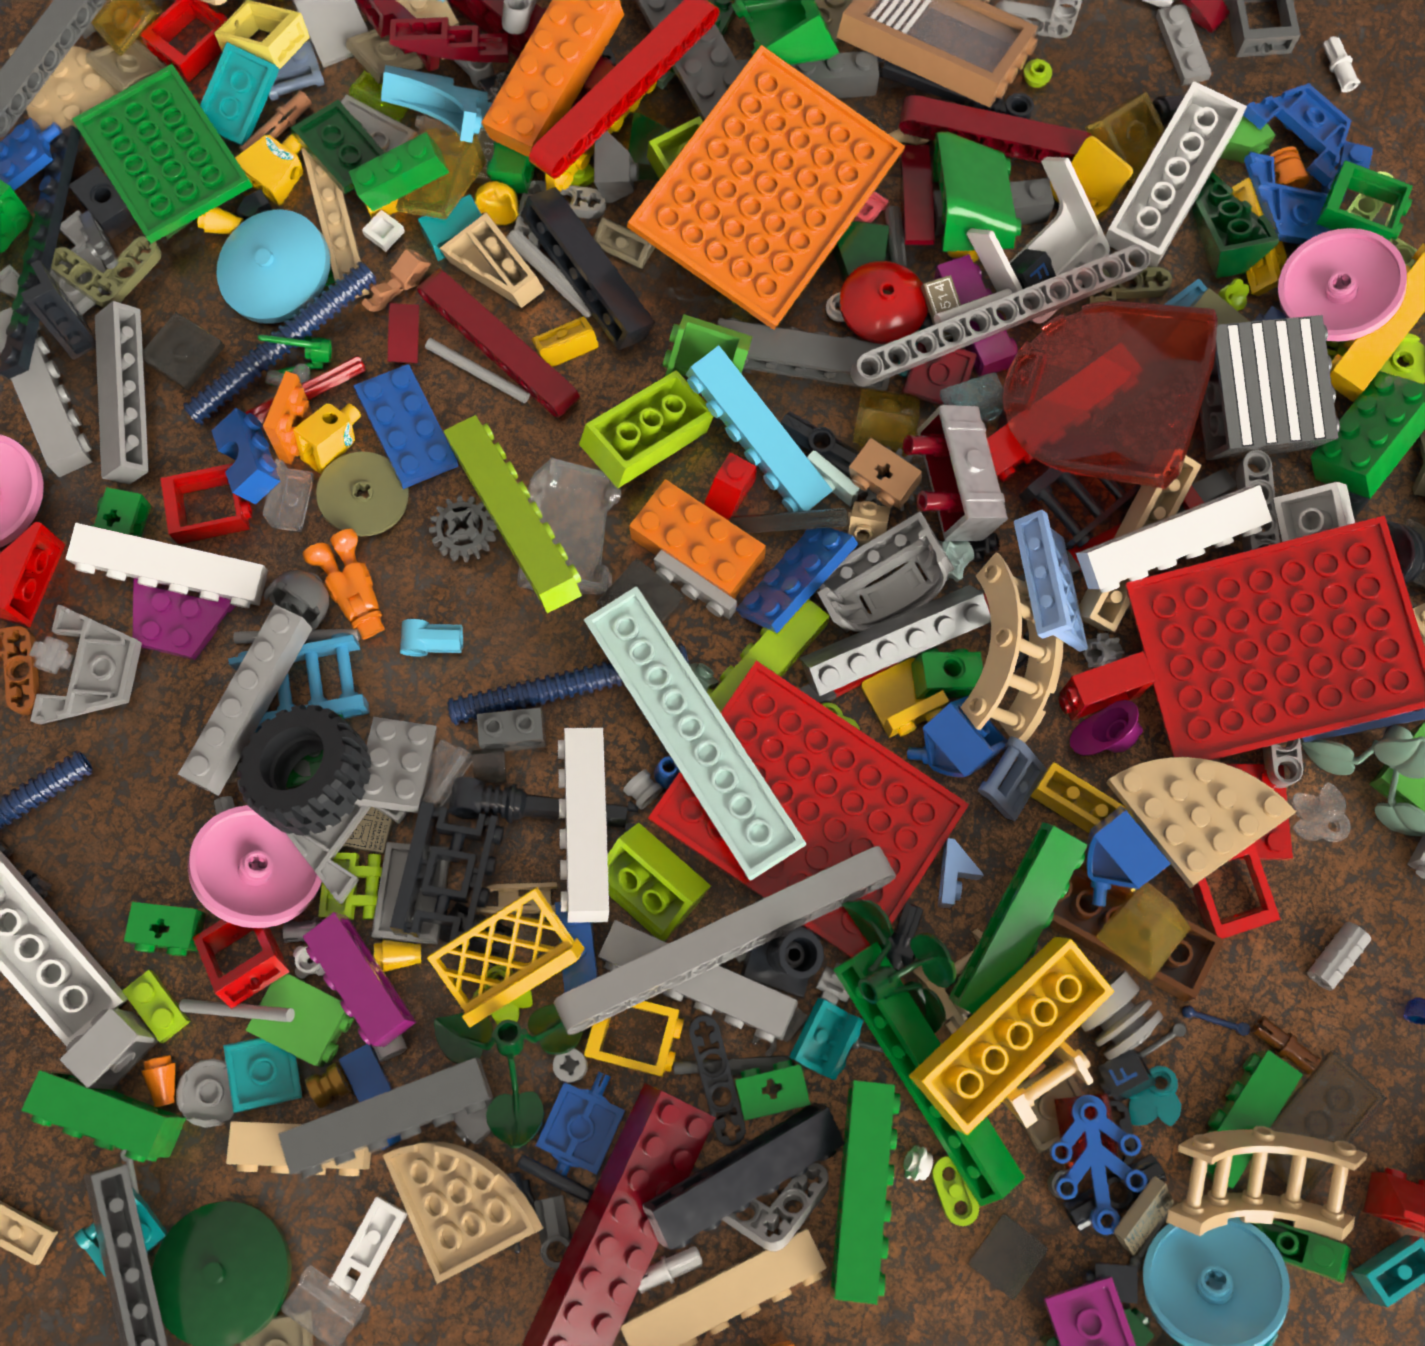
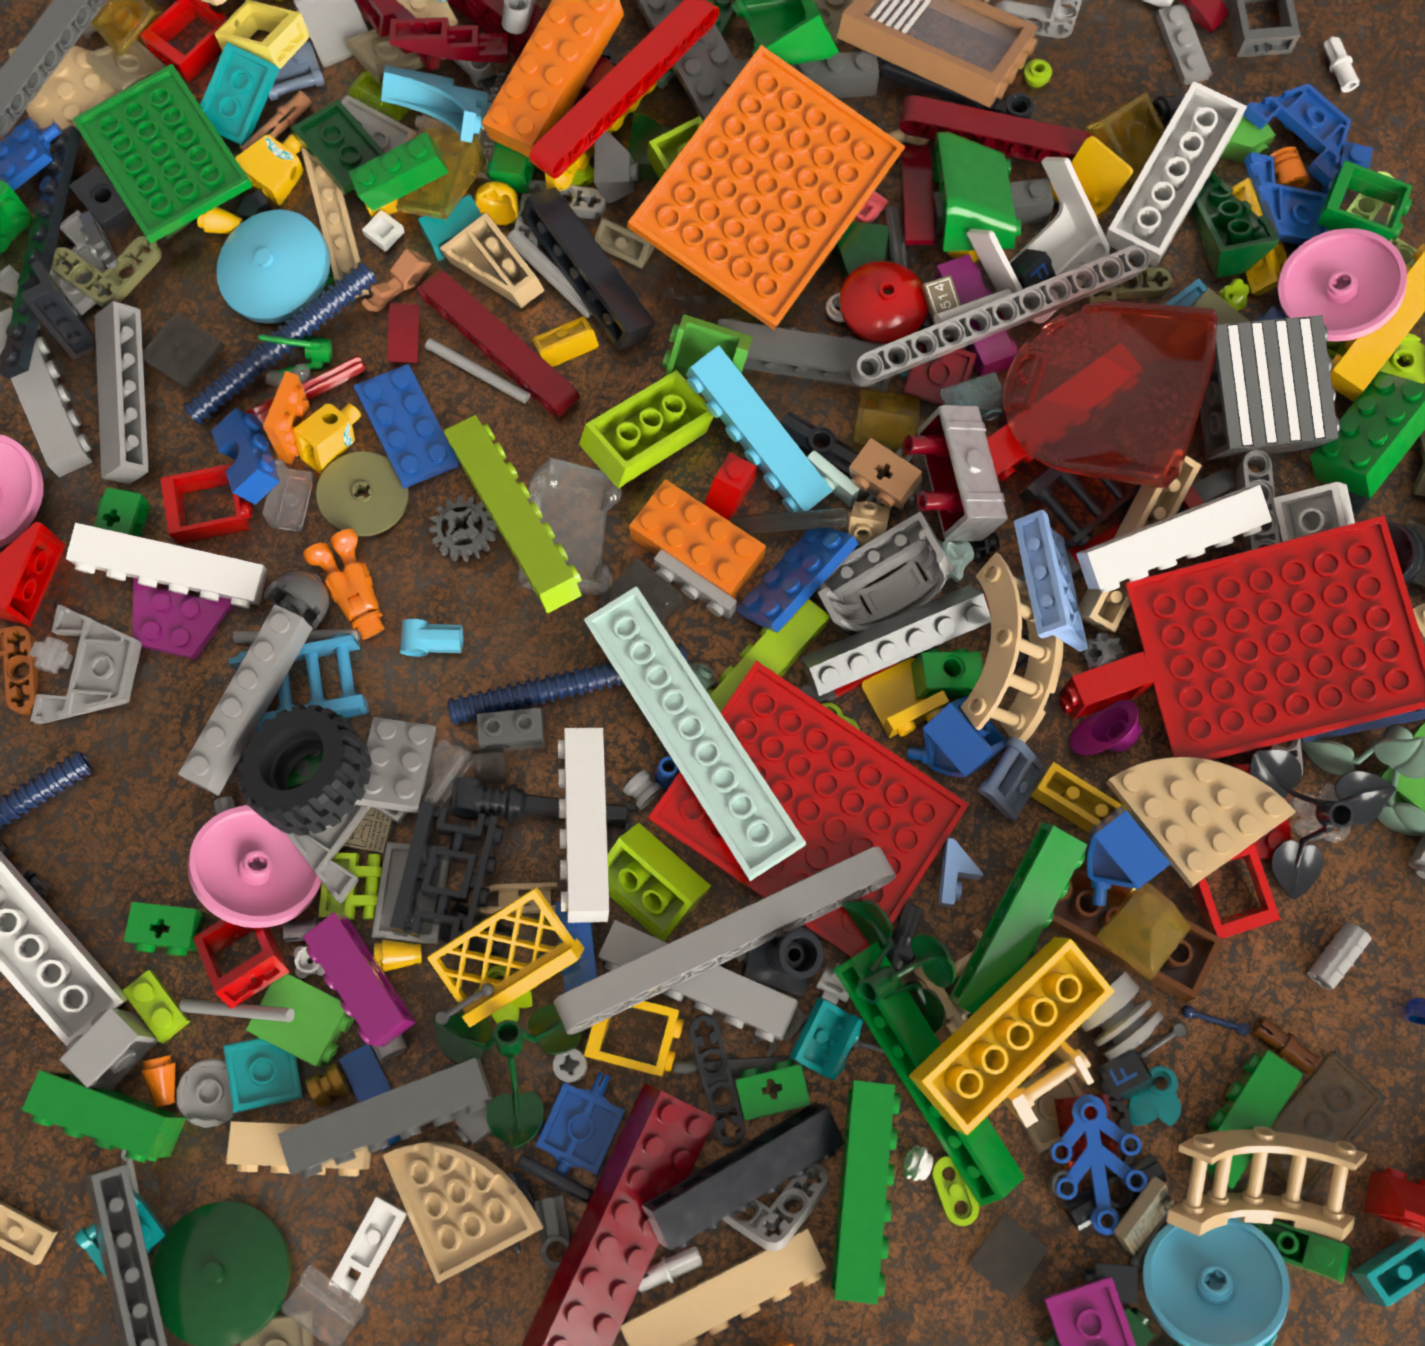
(443, 1015): none -> dark grey hinge
(1359, 803): none -> black plant

